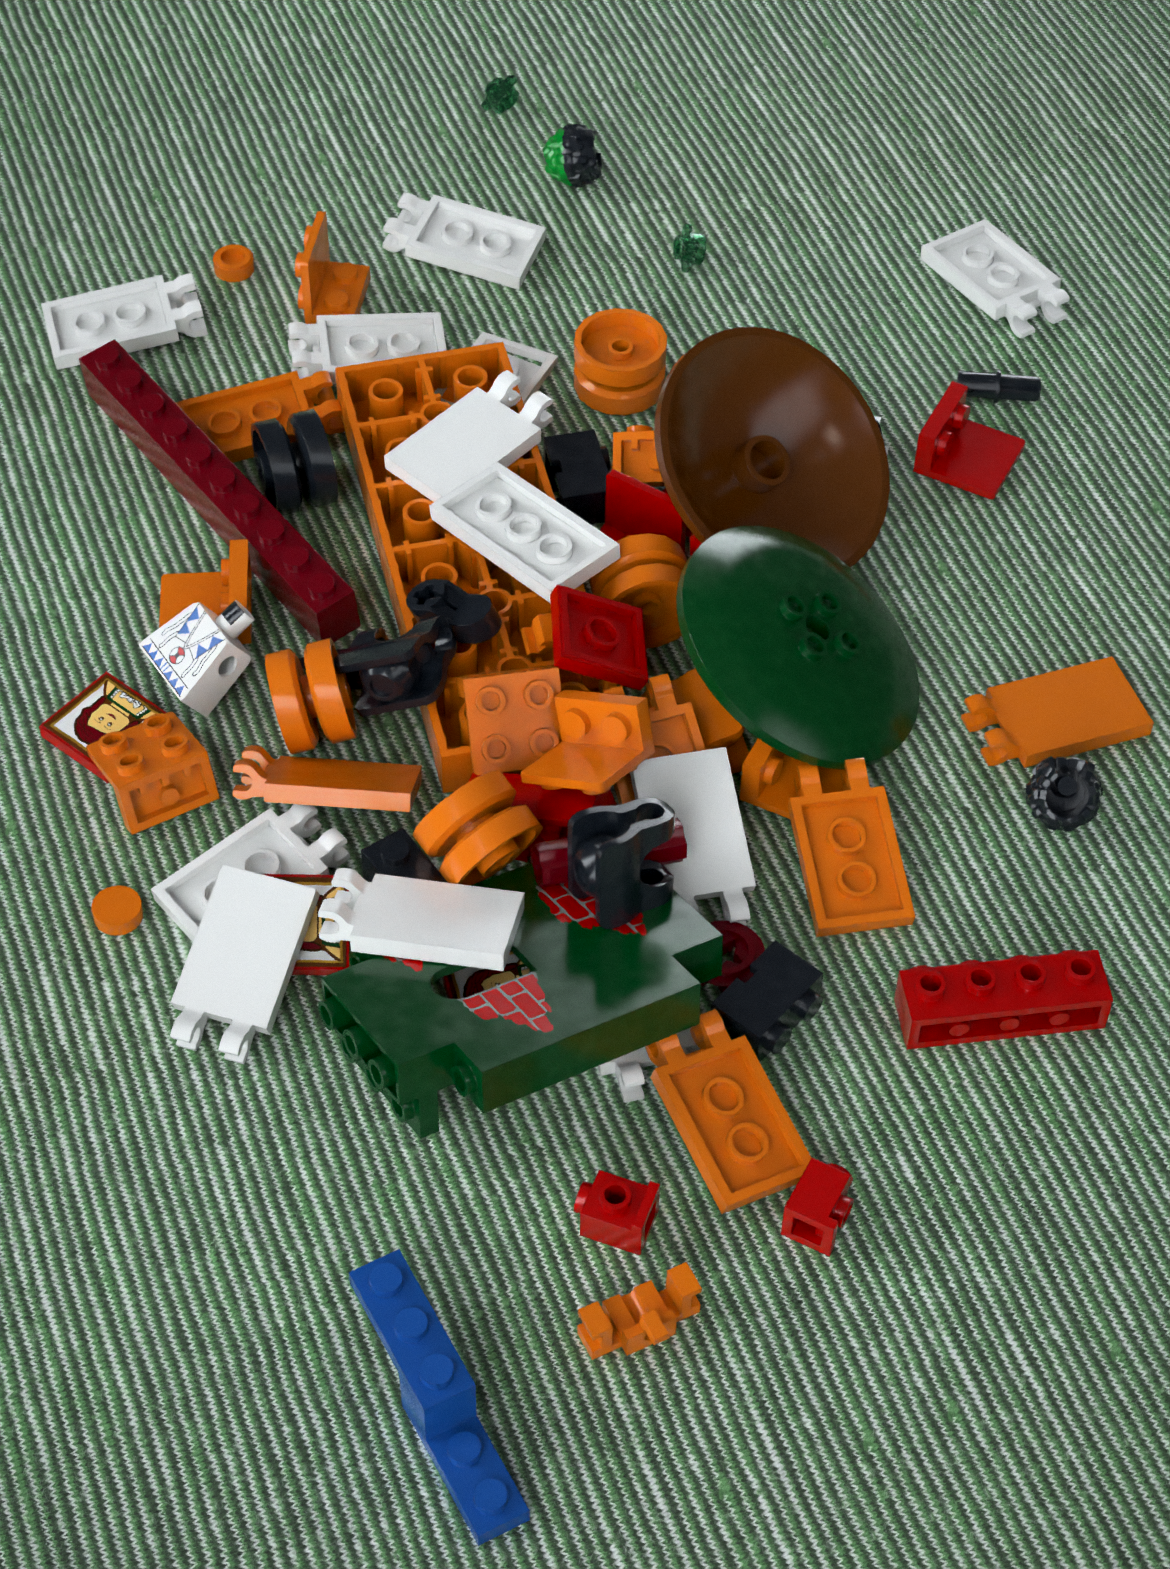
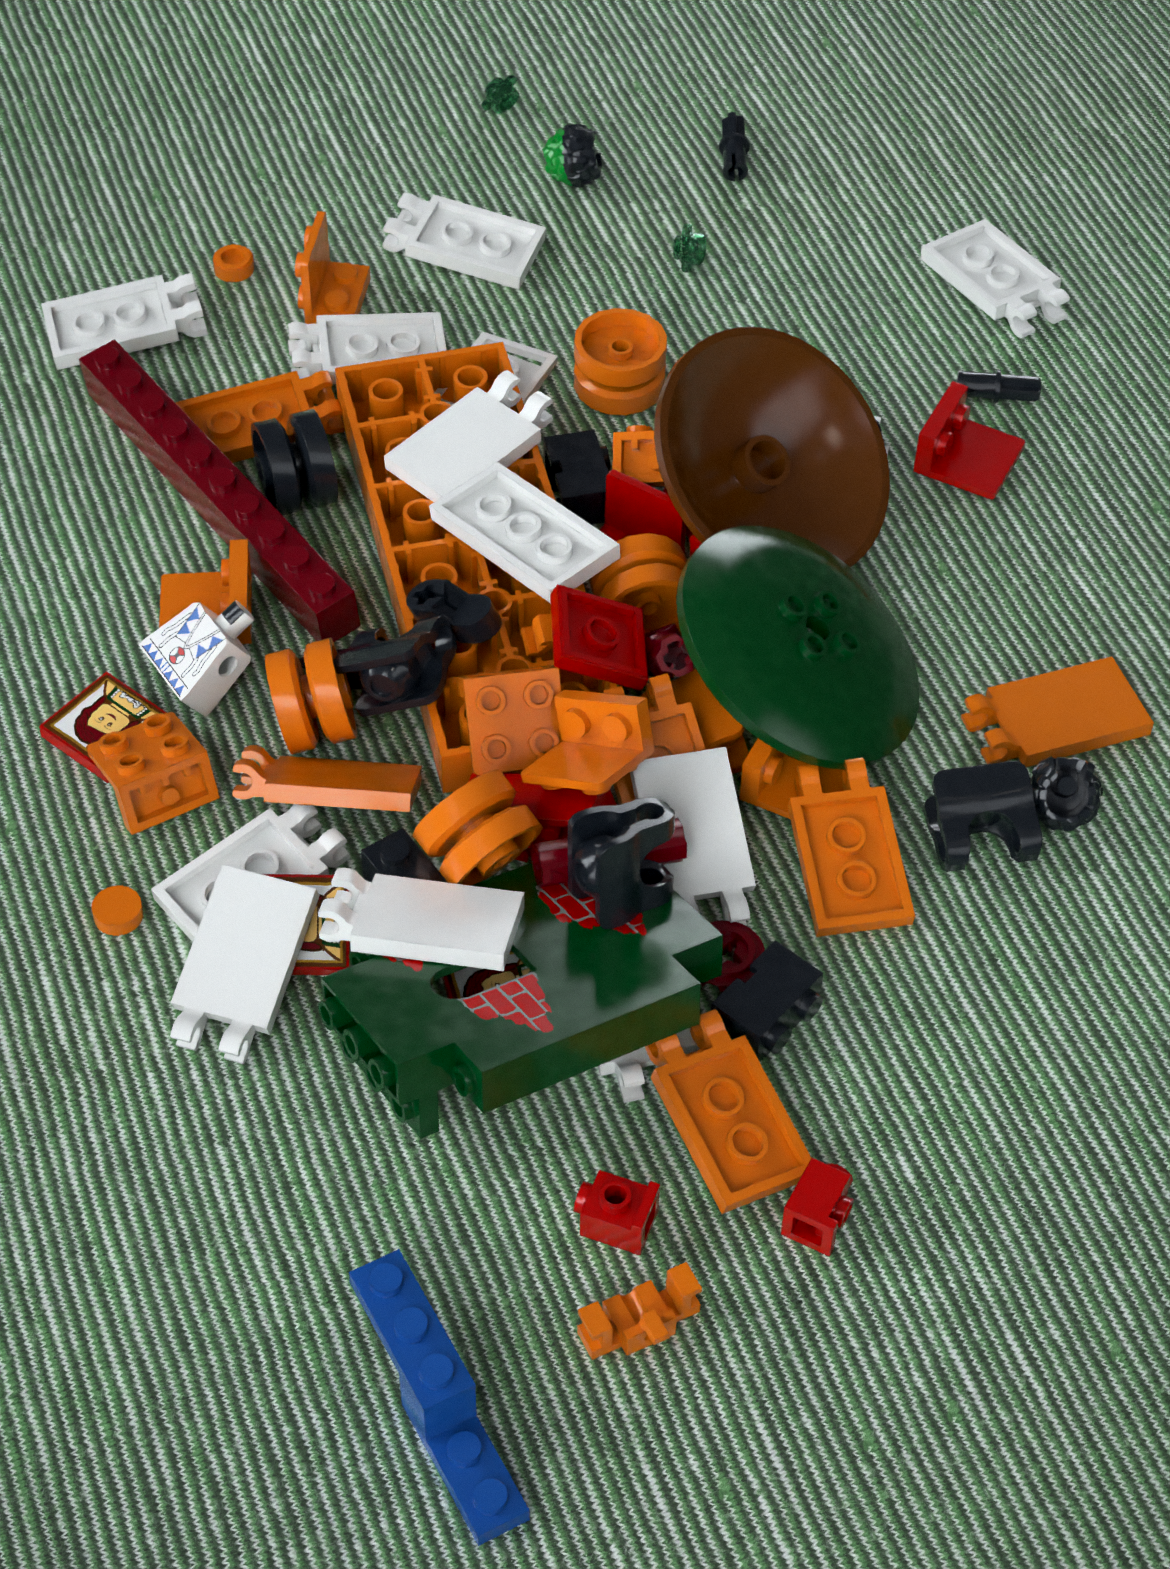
(667, 652): none -> dark red piece
(734, 146): none -> black axle
(982, 799): none -> black piece
(1002, 998): red brick -> none

